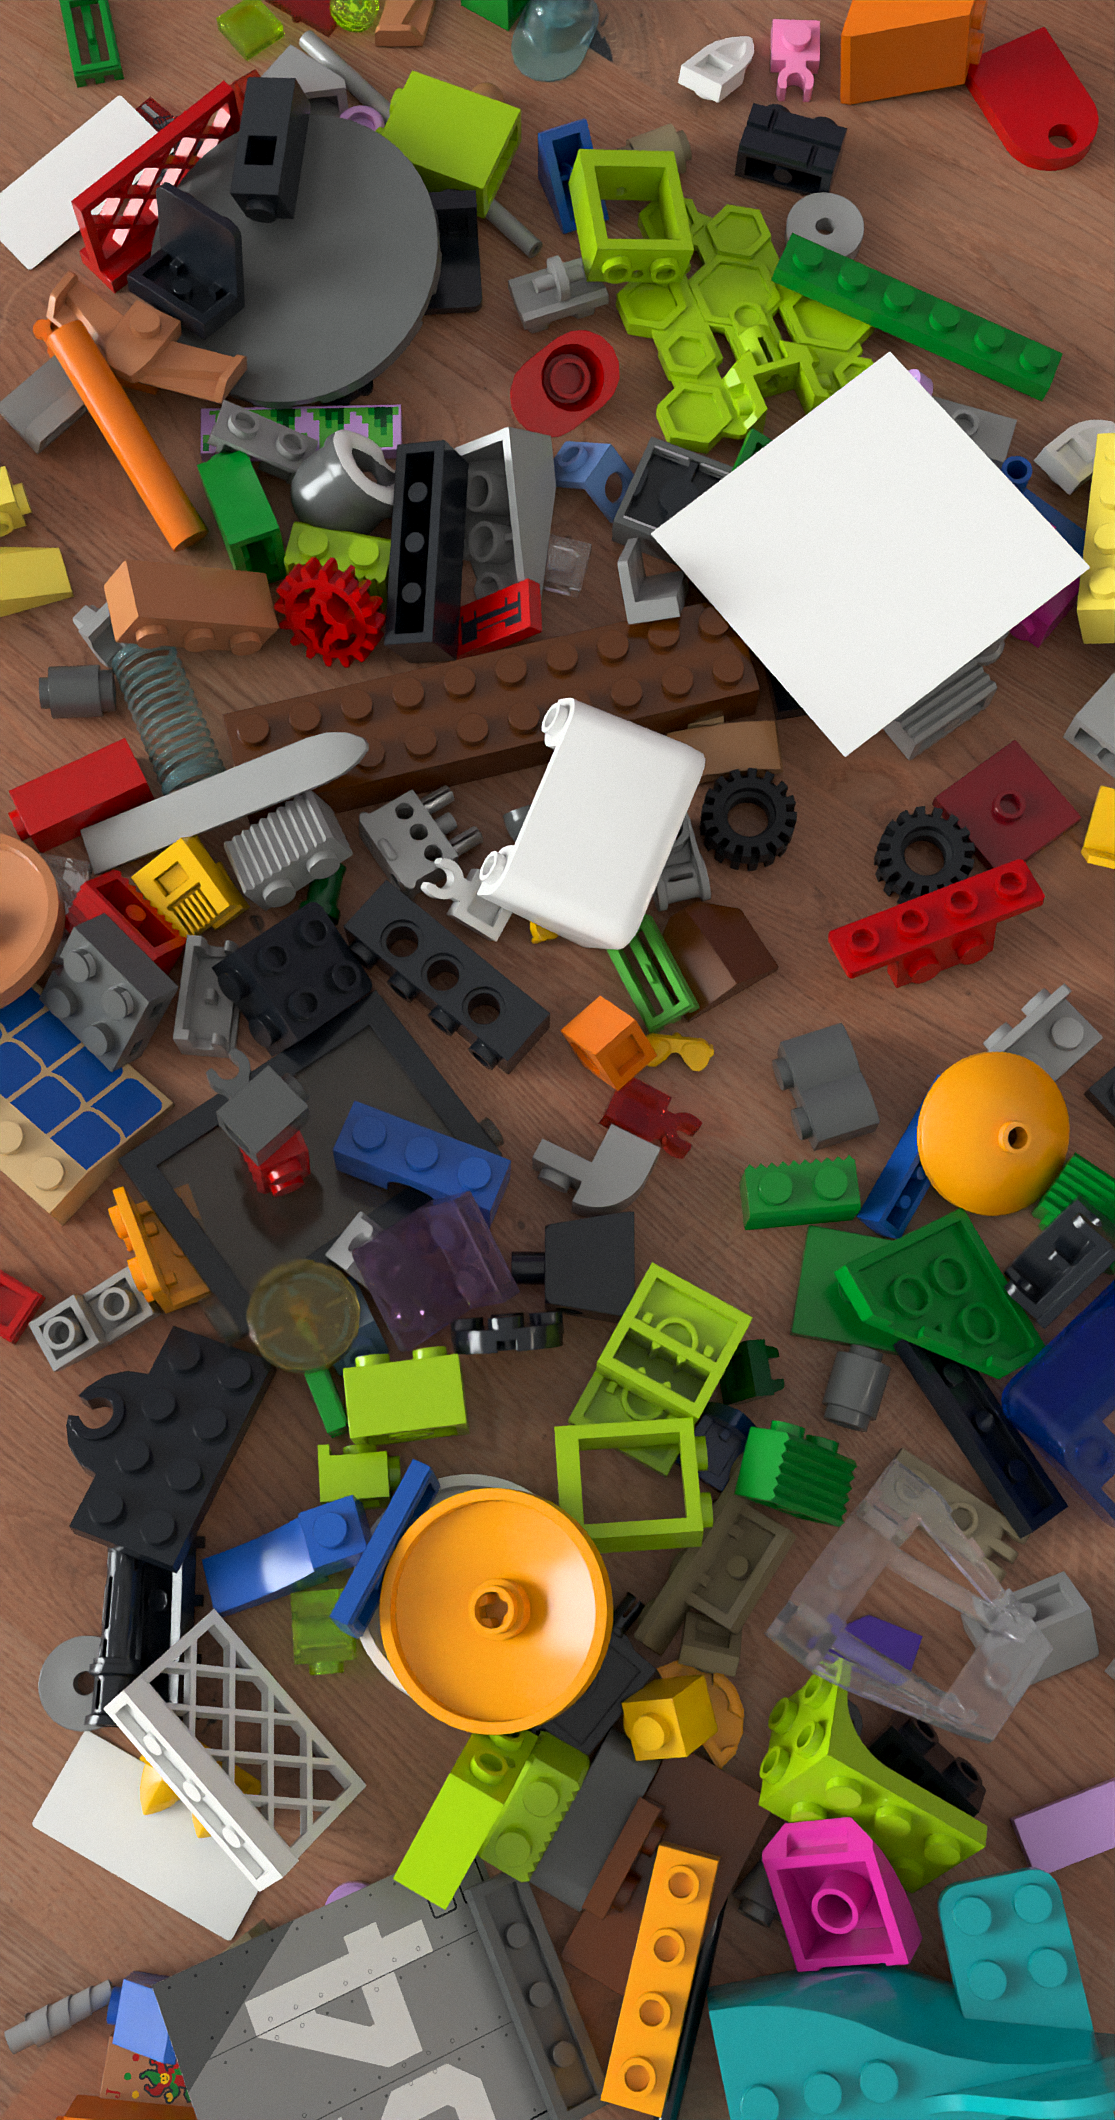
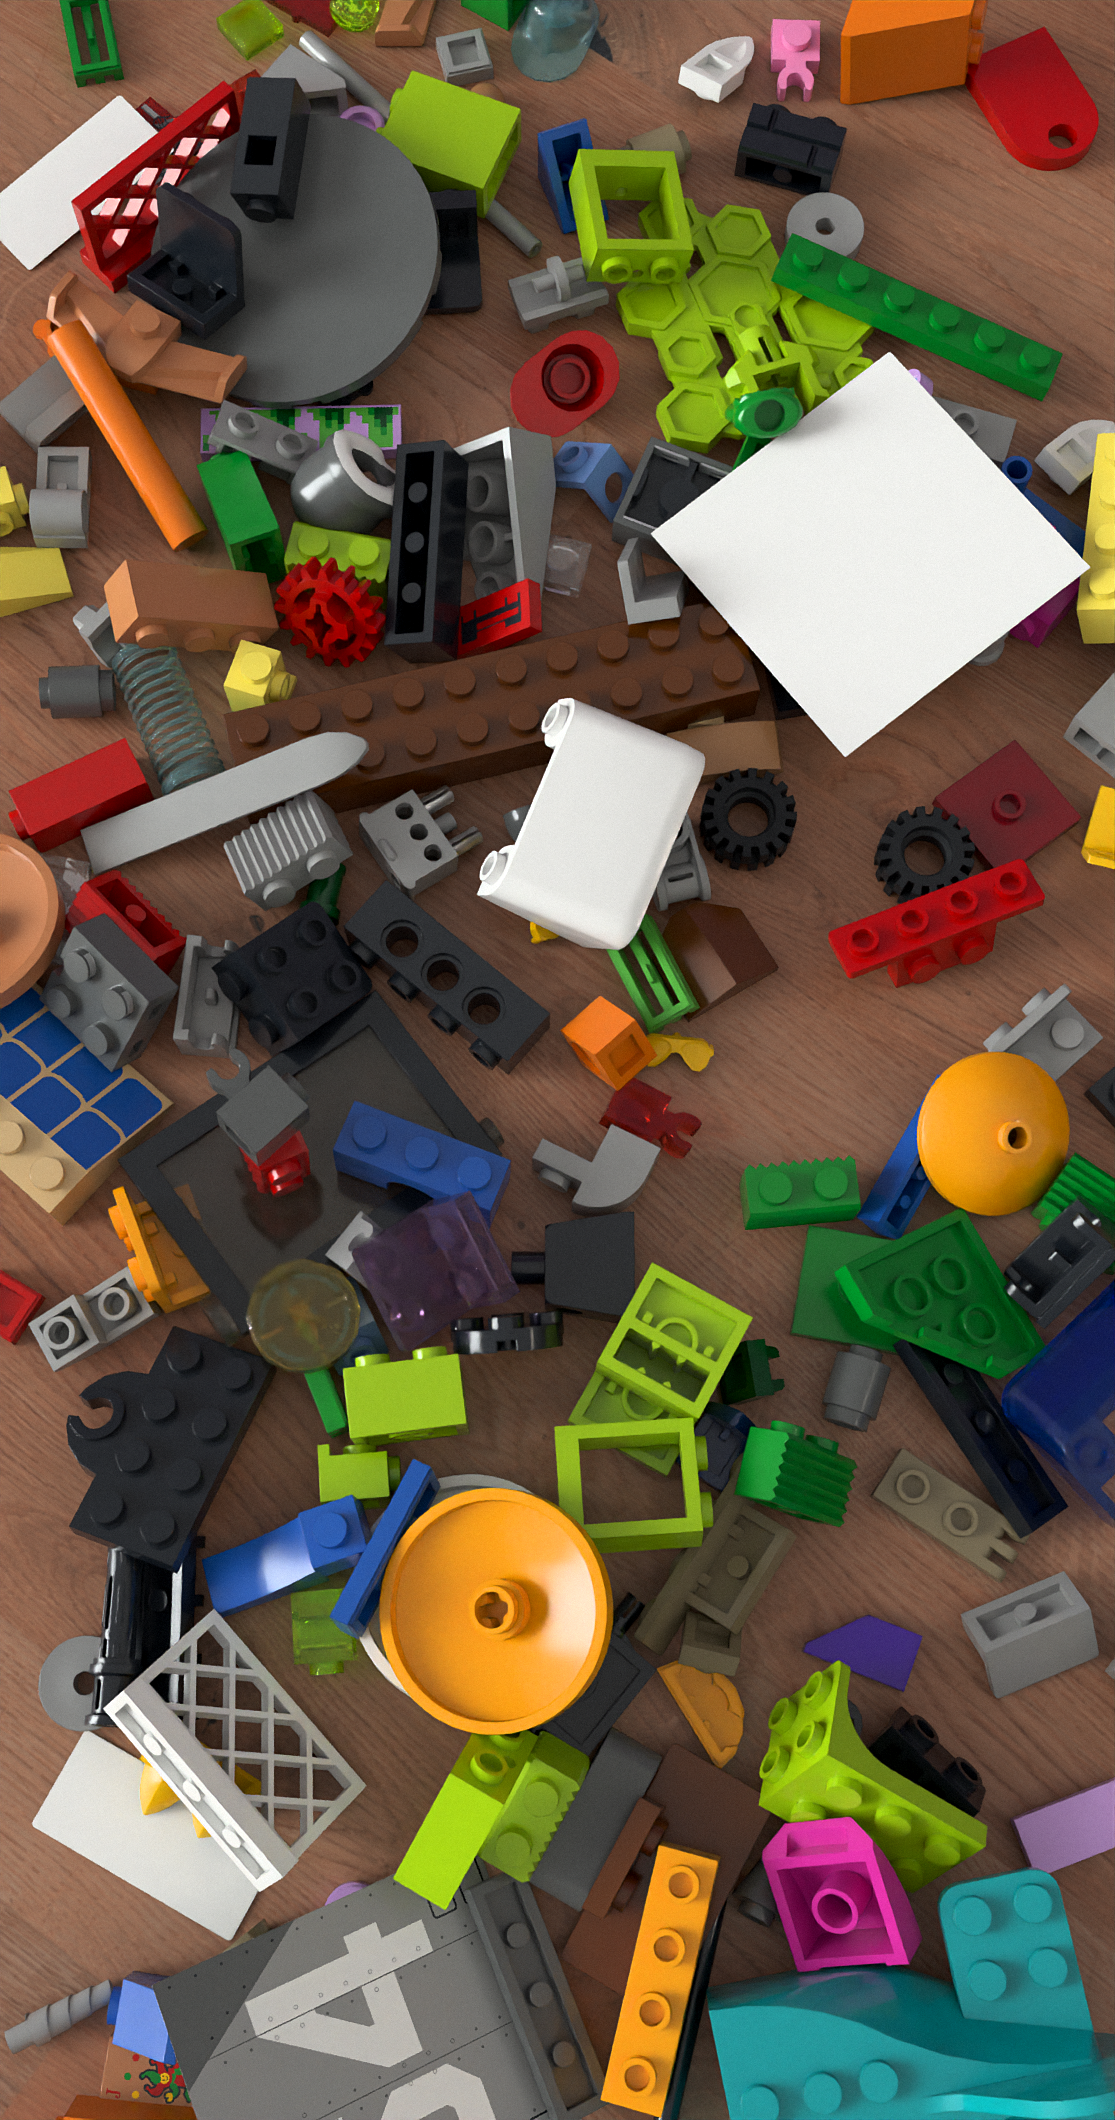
(61, 498): none -> light grey plate
(190, 888): yellow piece -> none
(257, 677): none -> light yellow brick
(464, 57): none -> light grey tile
(467, 907): white plate -> none
(669, 1718): yellow brick -> none
(765, 412): none -> green piece
(826, 1086): dark grey brick -> none
(847, 1567): clear windscreen -> none
(942, 710): light grey brick -> none

